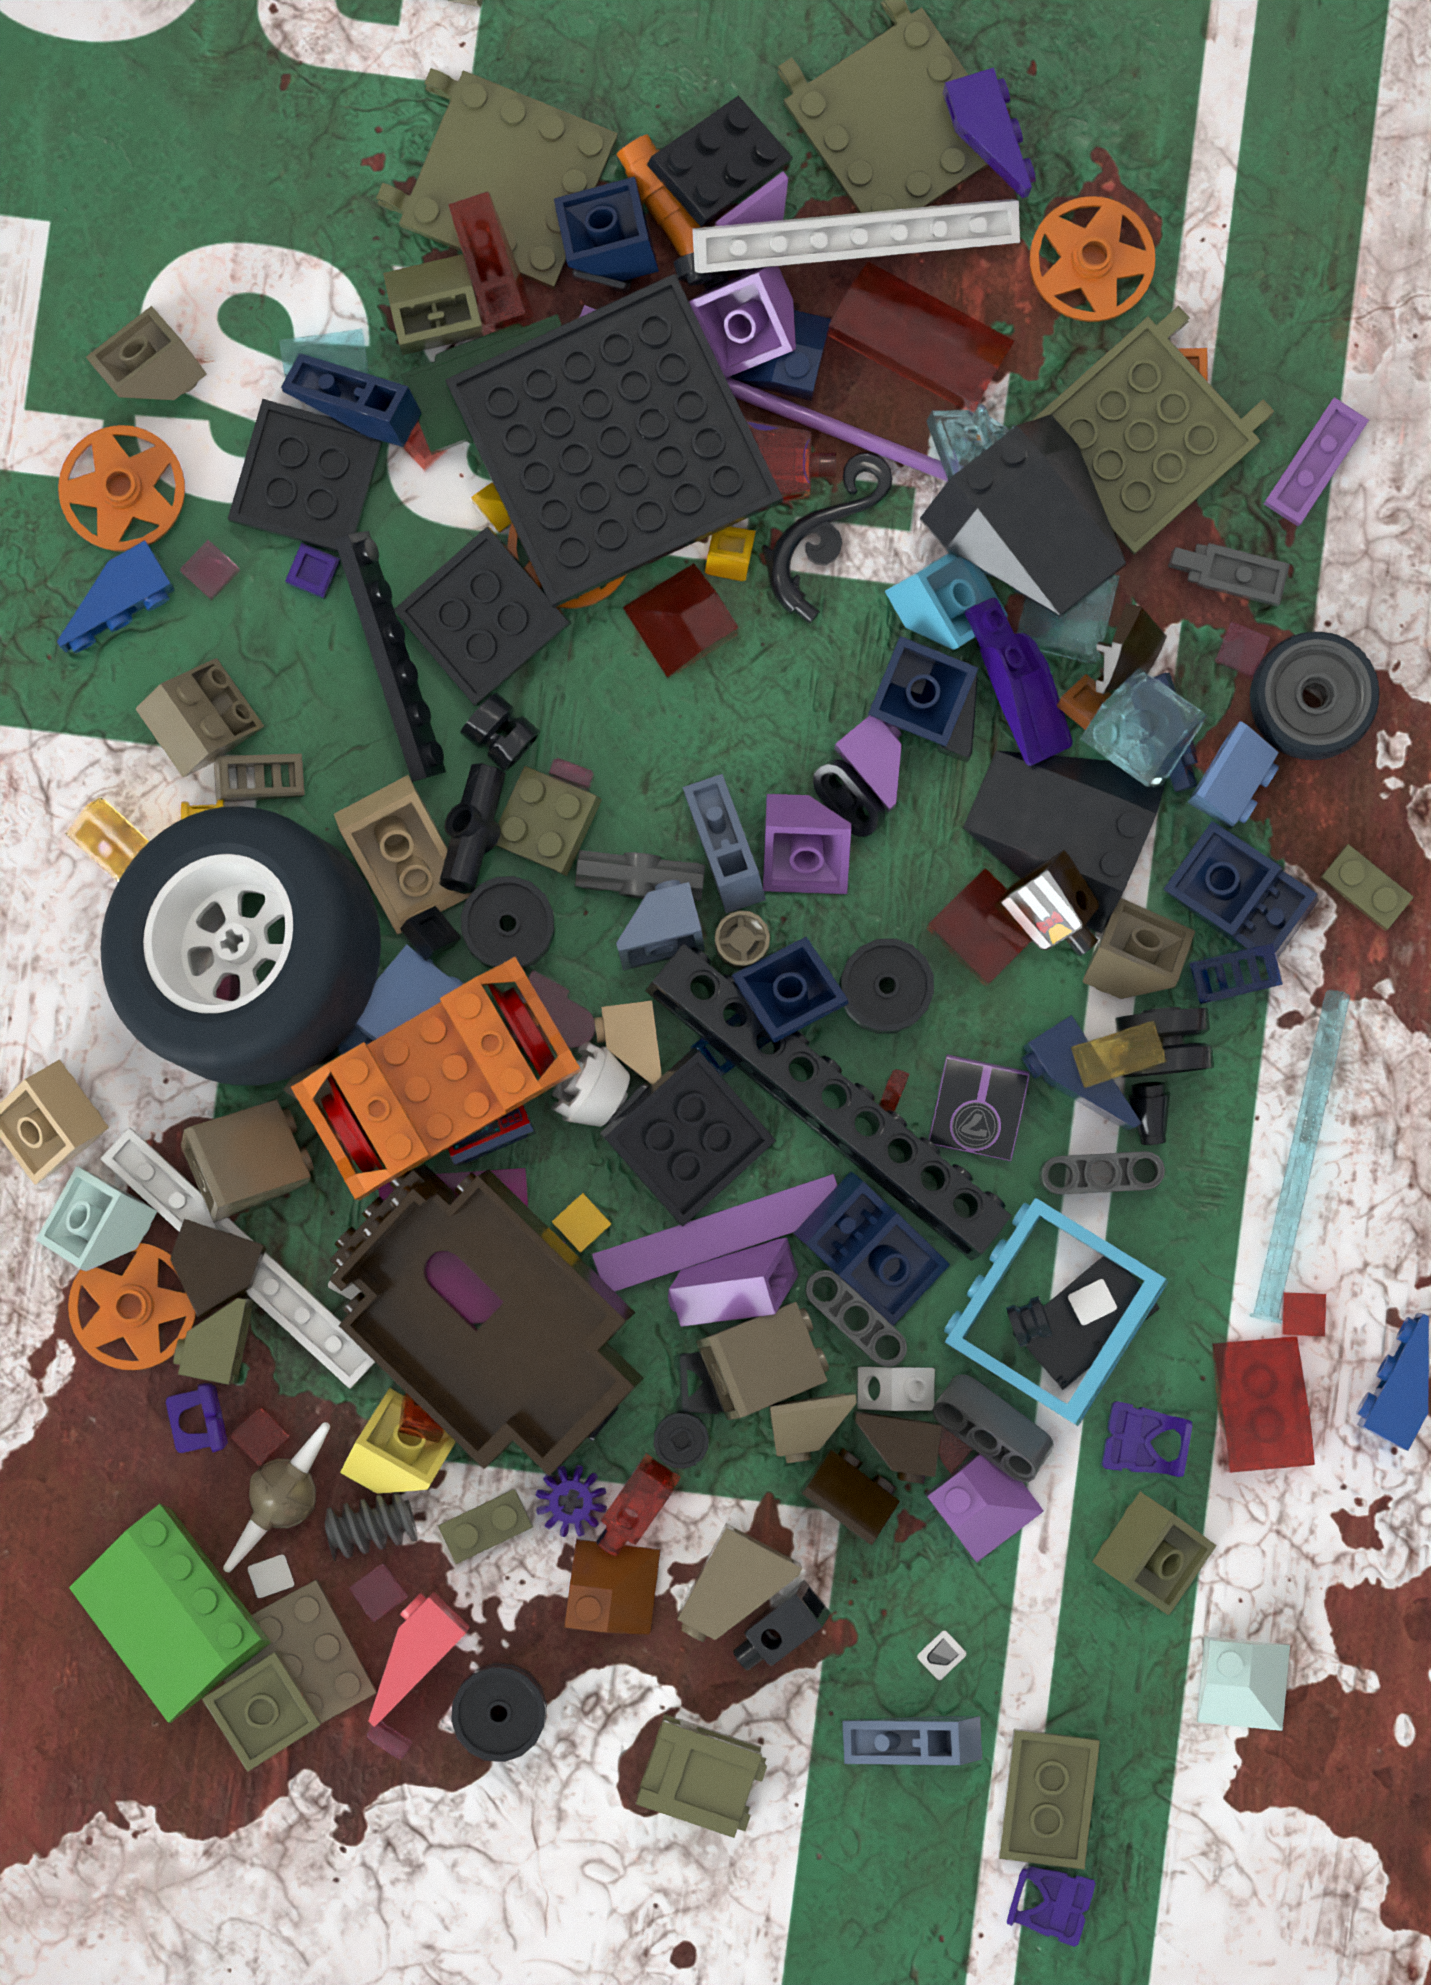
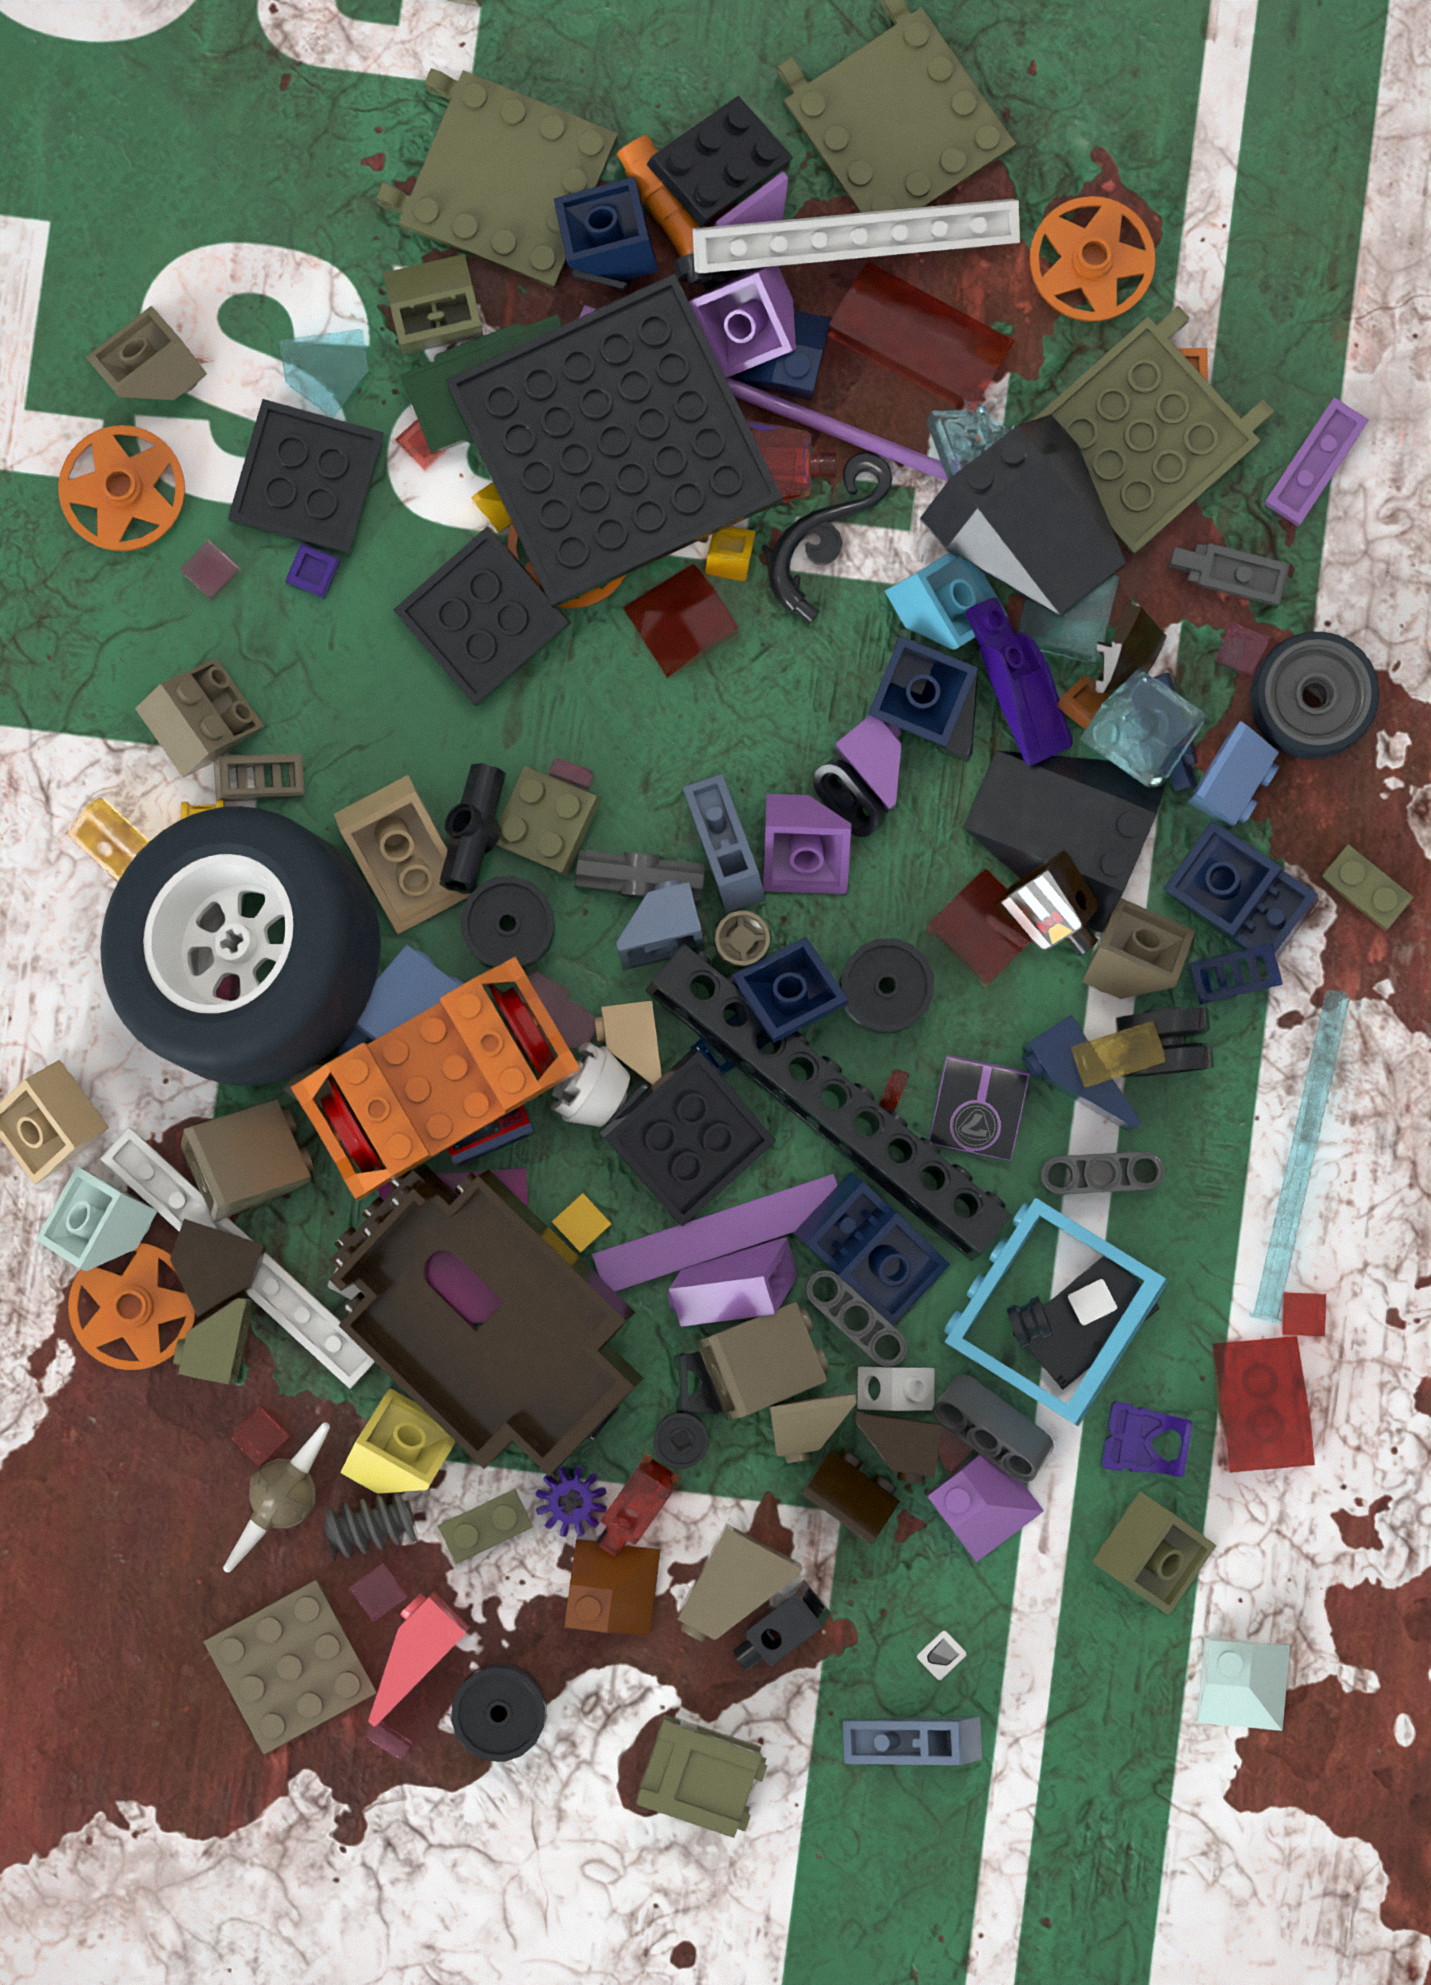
(121, 589): blue slope -> none
(168, 1612): bright green slope -> none
(208, 1397): dark purple piece -> none
(261, 1711): olive plate -> none
(271, 1576): white sticker -> none
(354, 398): dark blue slope -> none
(391, 659): black plate -> none
(417, 1422): clear red tile -> none
(430, 933): black plate -> none
(489, 721): black wheel -> none
(490, 262): clear red slope -> none
(983, 122): dark purple slope -> none
(1049, 1798): olive plate -> none
(1062, 1906): dark purple piece -> none
(1151, 1106): black cone -> none
(1401, 1396): blue slope -> none

